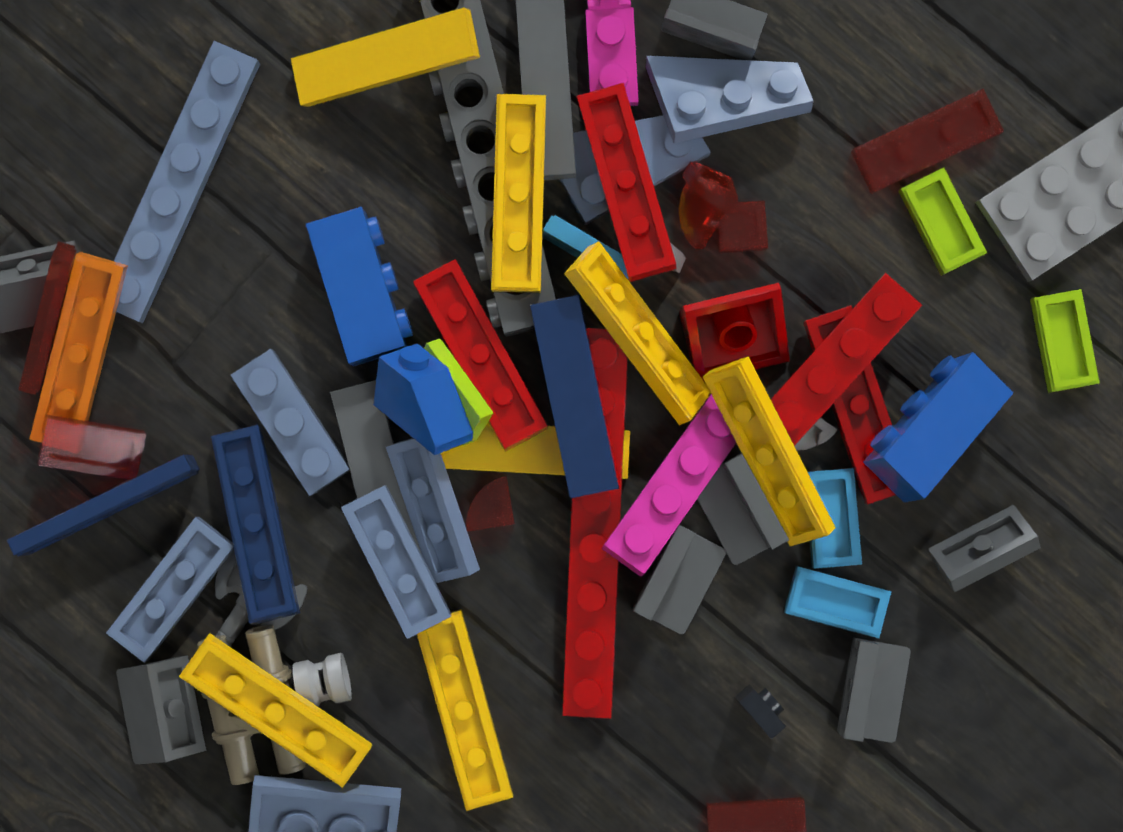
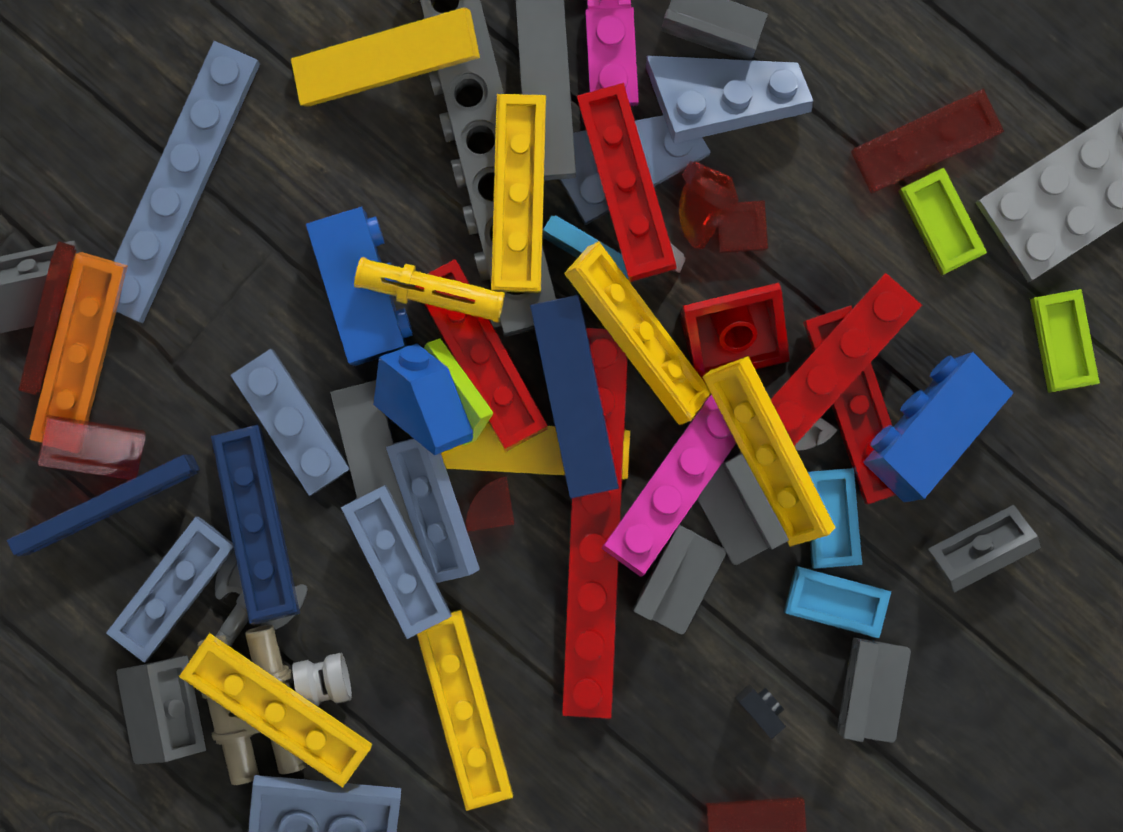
(372, 276): none -> yellow pin

